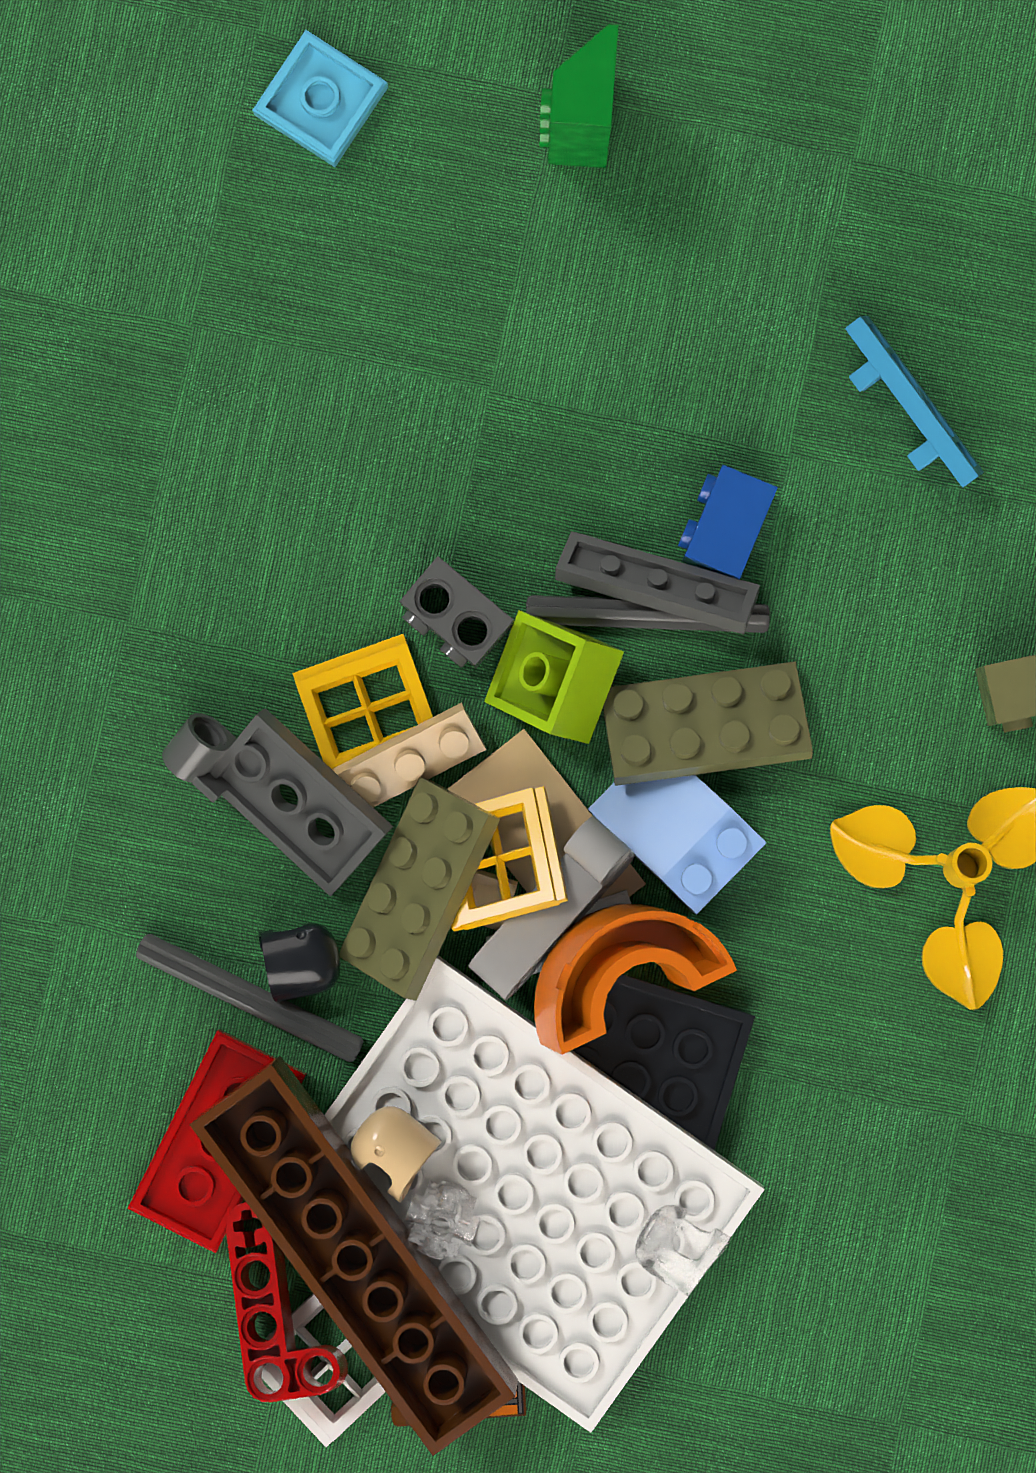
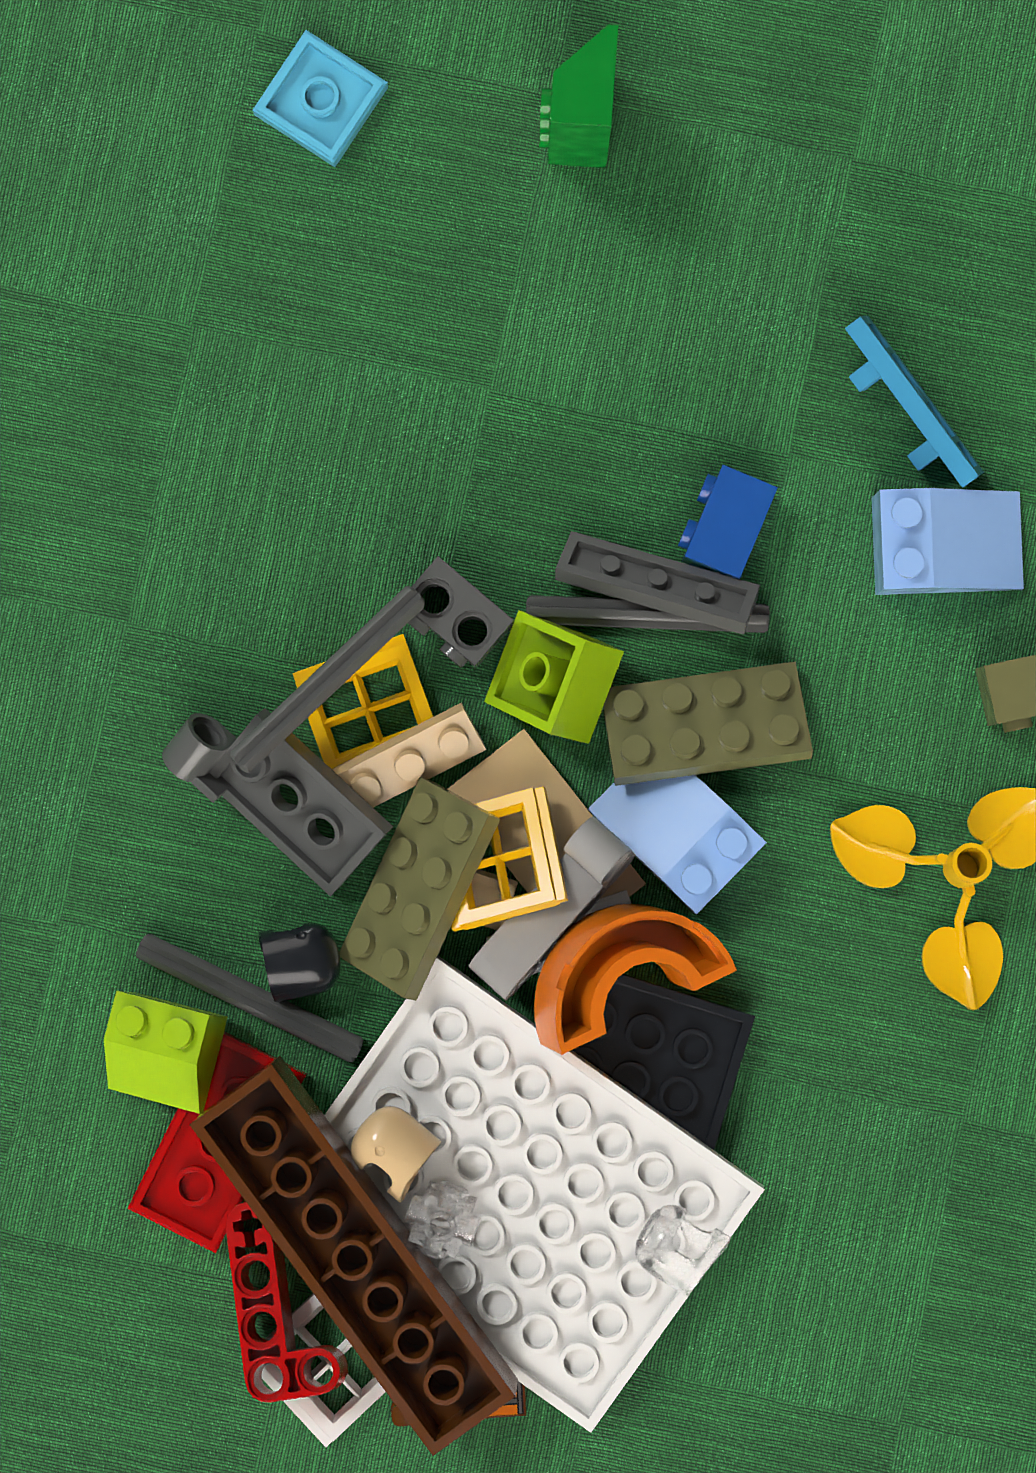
(162, 1050): none -> lime slope
(327, 679): none -> dark grey axle
(946, 541): none -> light blue slope

